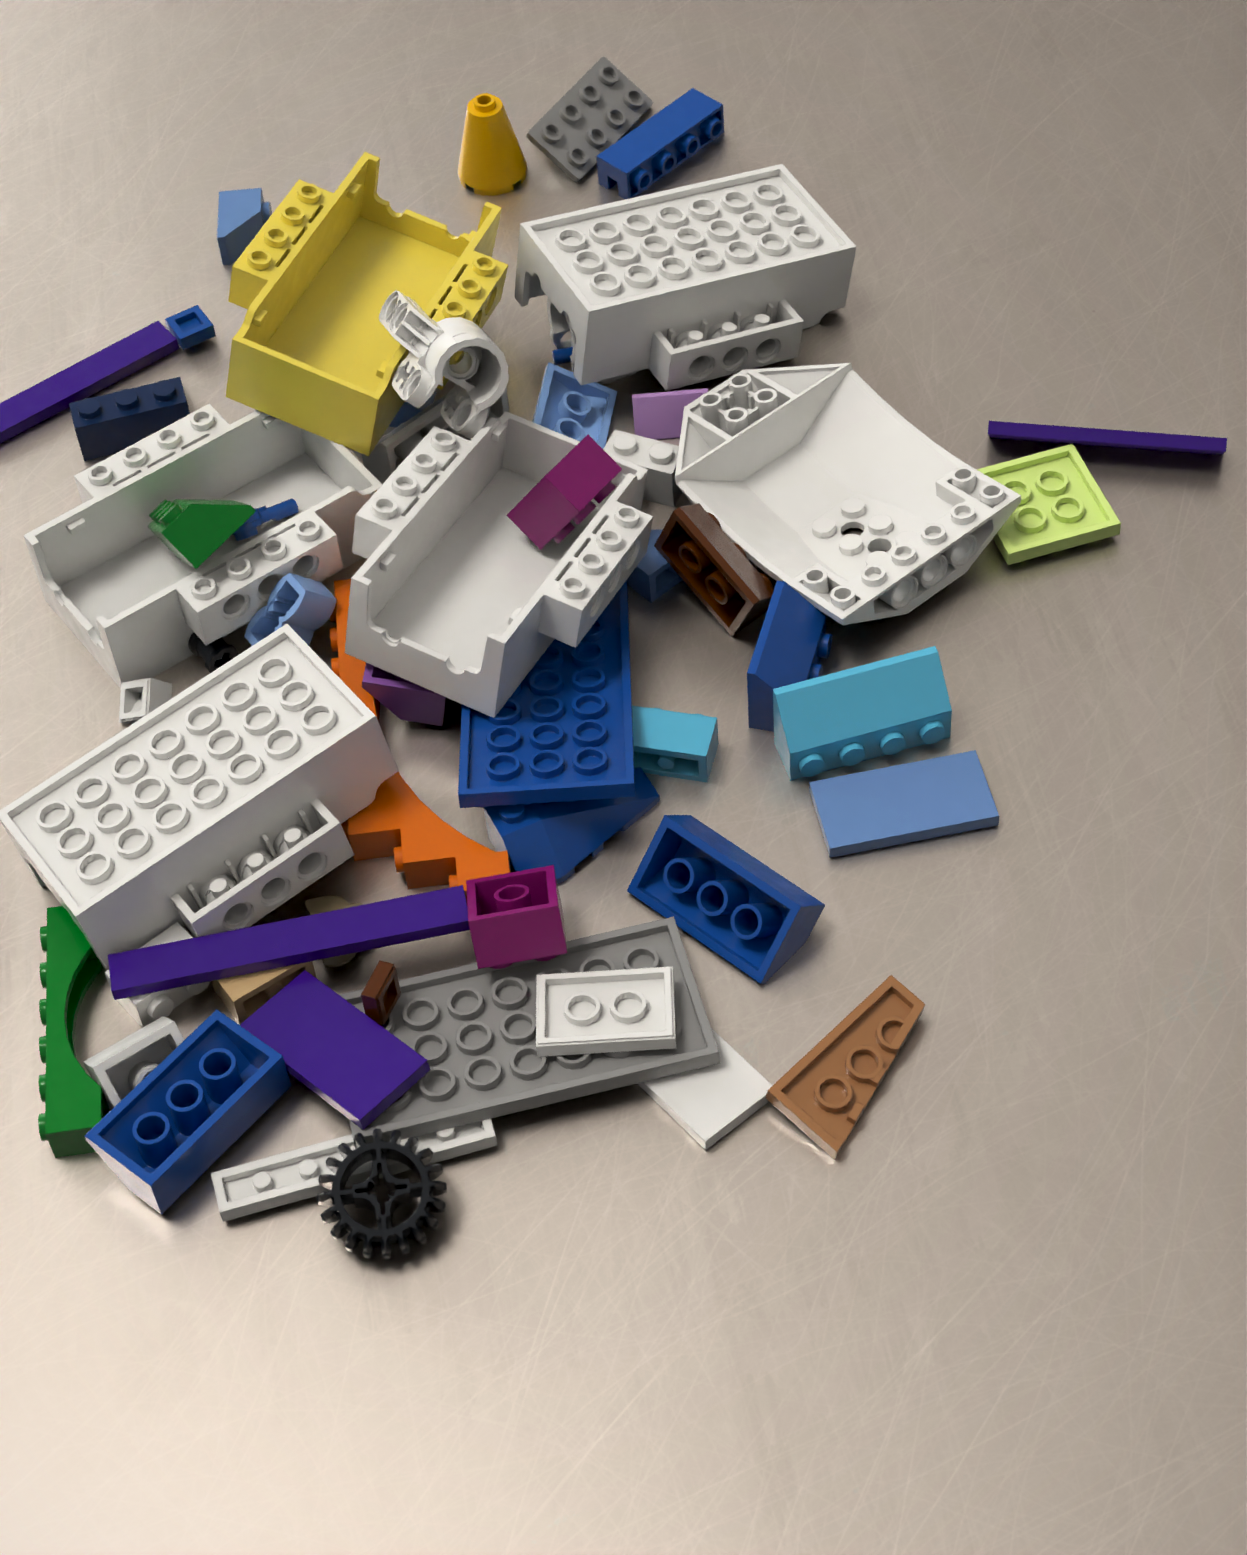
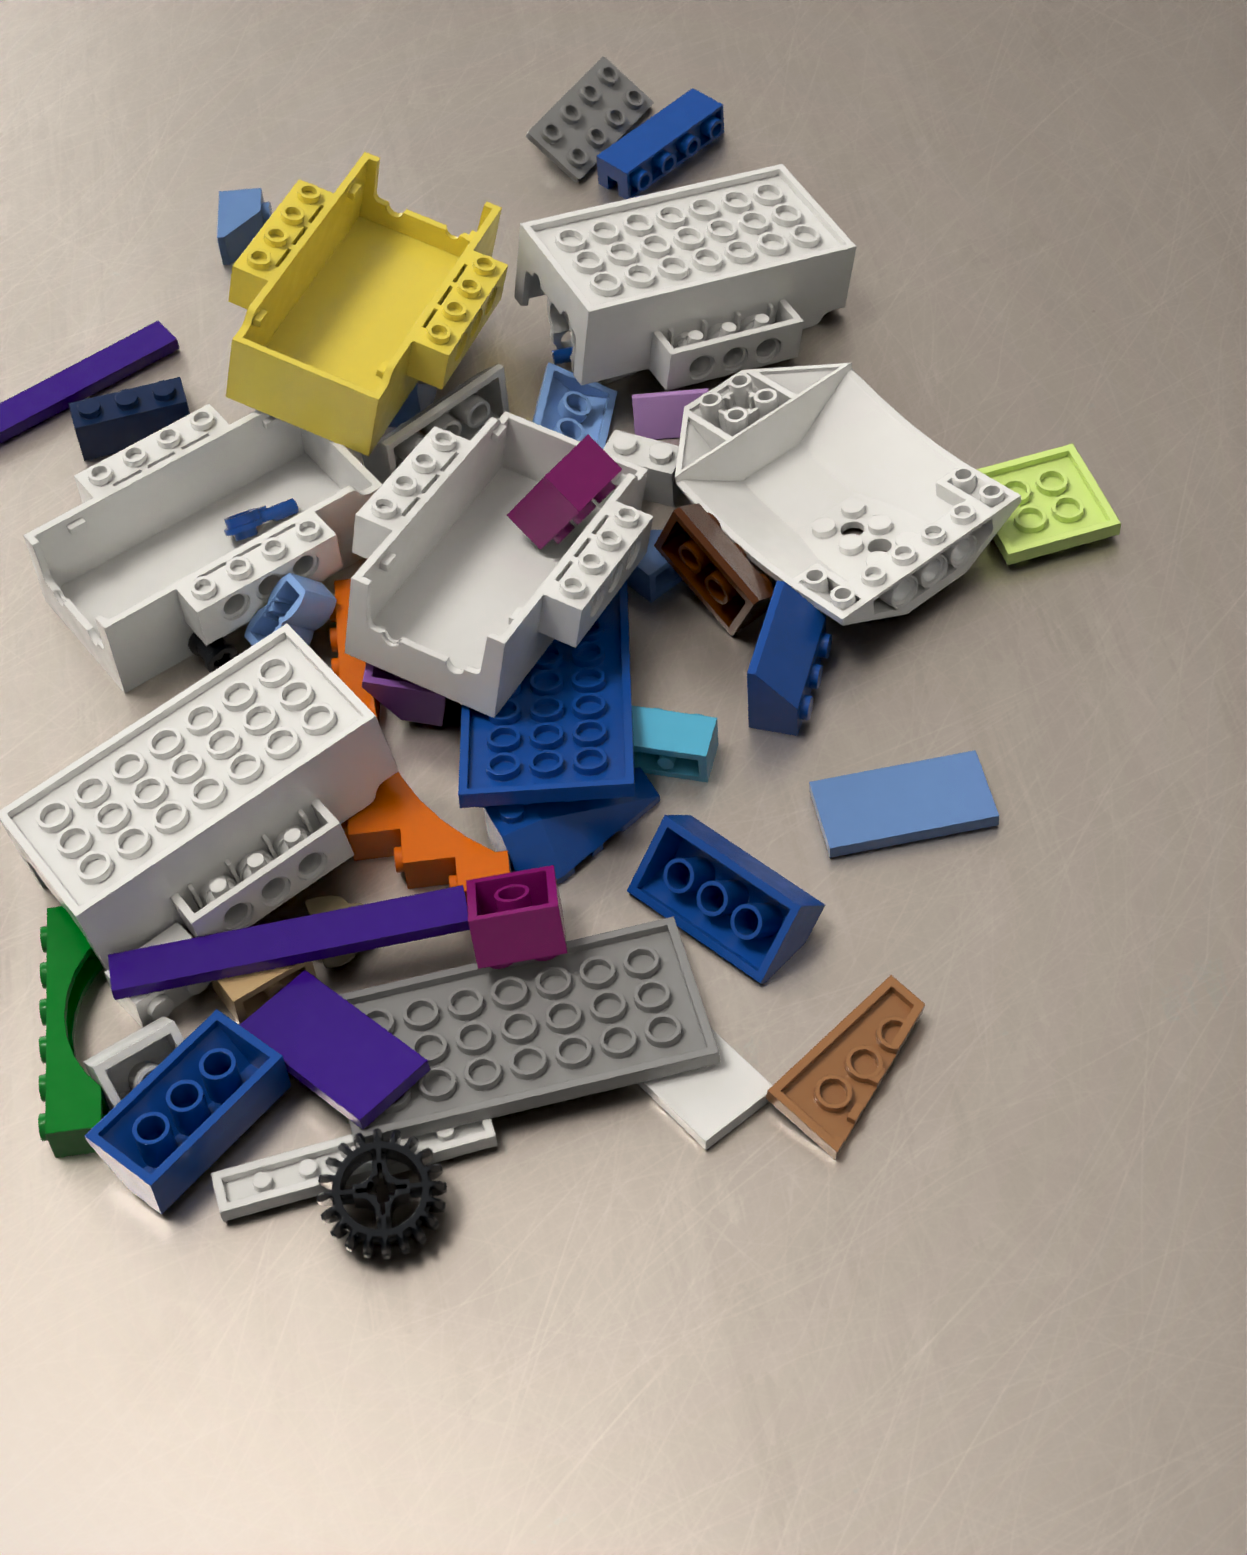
(141, 698): white slope -> none
(190, 327): blue plate -> none
(197, 526): green slope -> none
(381, 992): reddish brown tile -> none
(477, 378): white piece -> none
(489, 149): yellow cone -> none
(605, 1011): white tile -> none
(861, 713): medium azure slope -> none
(1107, 438): dark purple tile -> none

